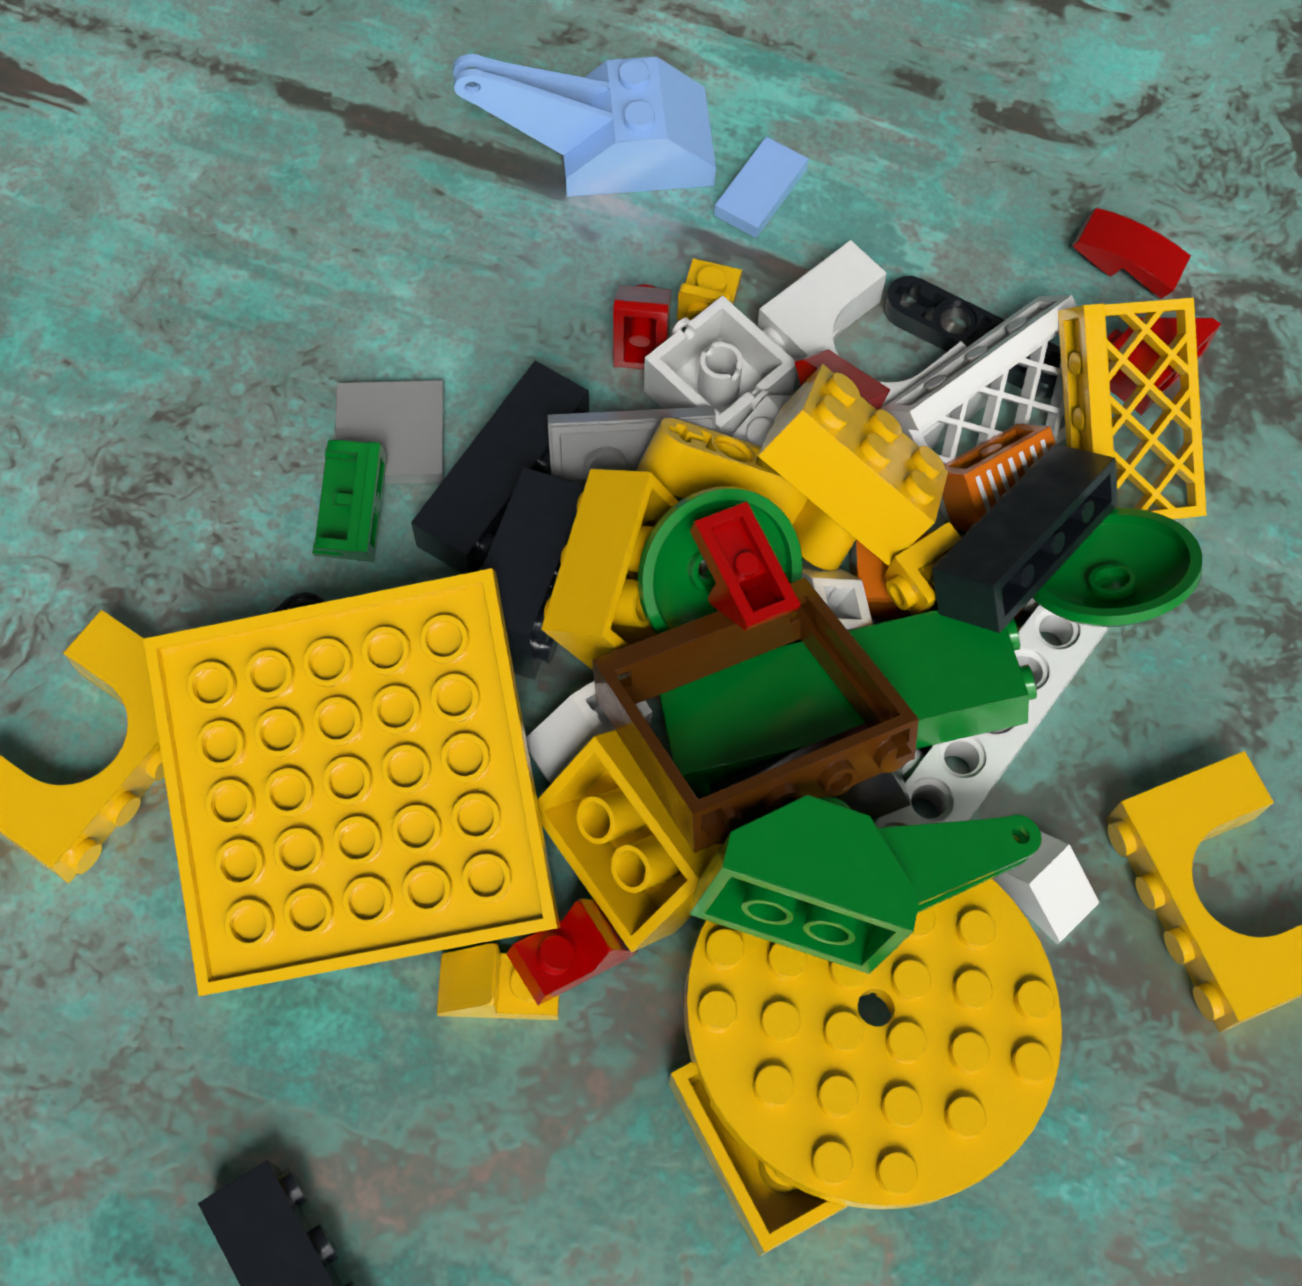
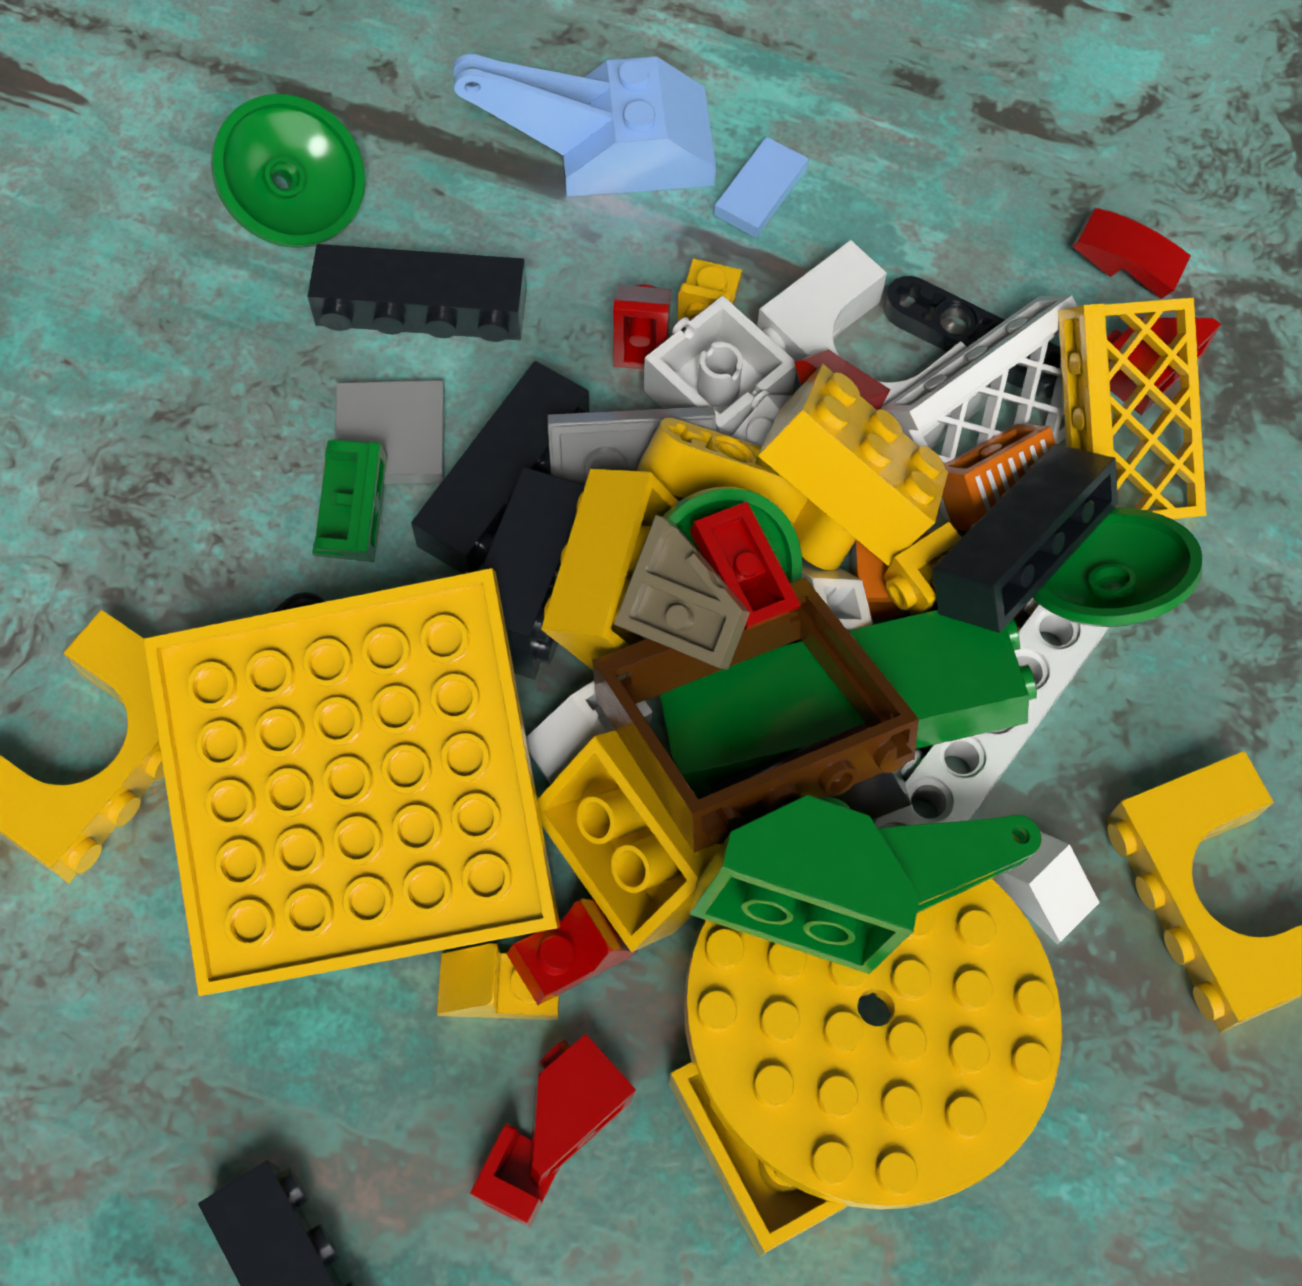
(307, 149): none -> green dish
(418, 292): none -> black brick
(506, 1182): none -> red panel
(573, 1103): none -> red slope
(682, 599): none -> dark tan wing

